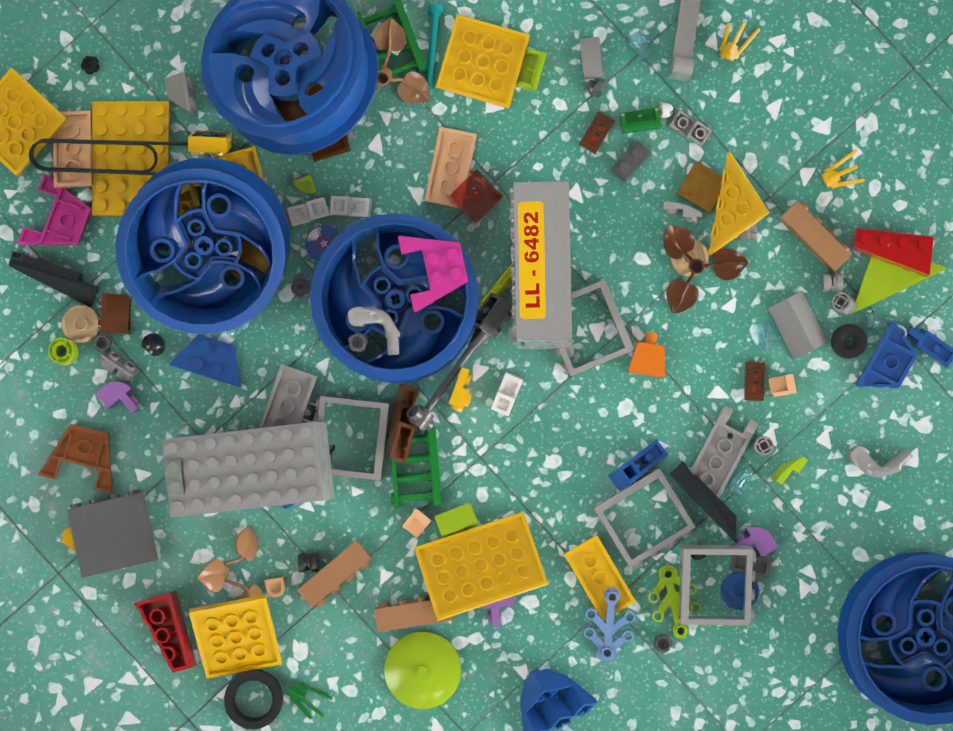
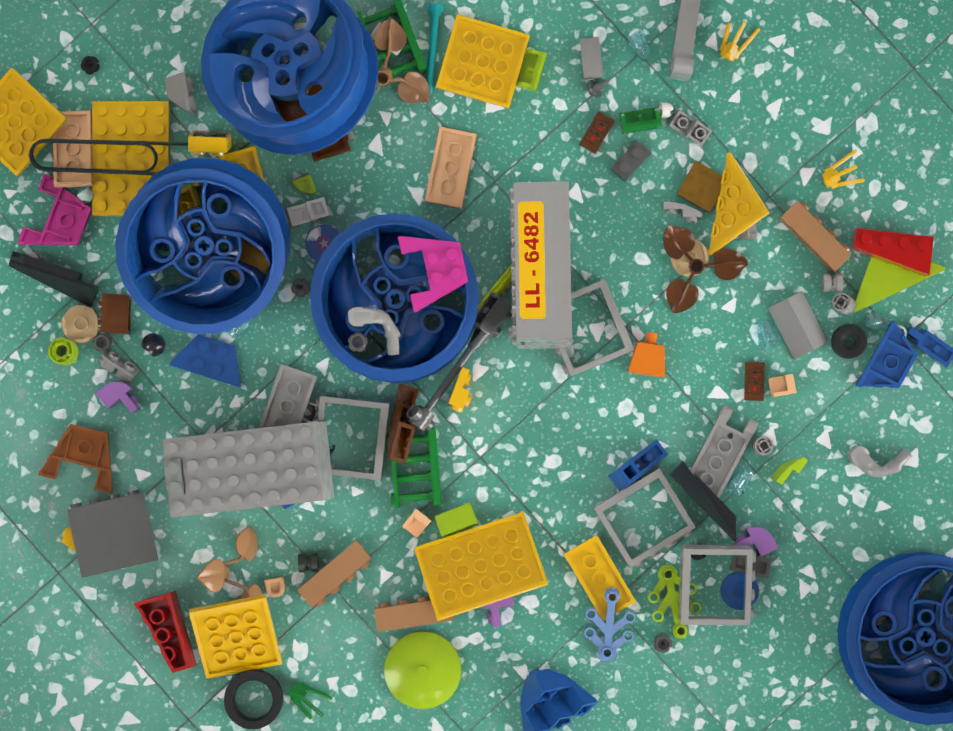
(350, 206): white slope -> none
(474, 196): clear red panel -> none
(507, 393): white slope -> none

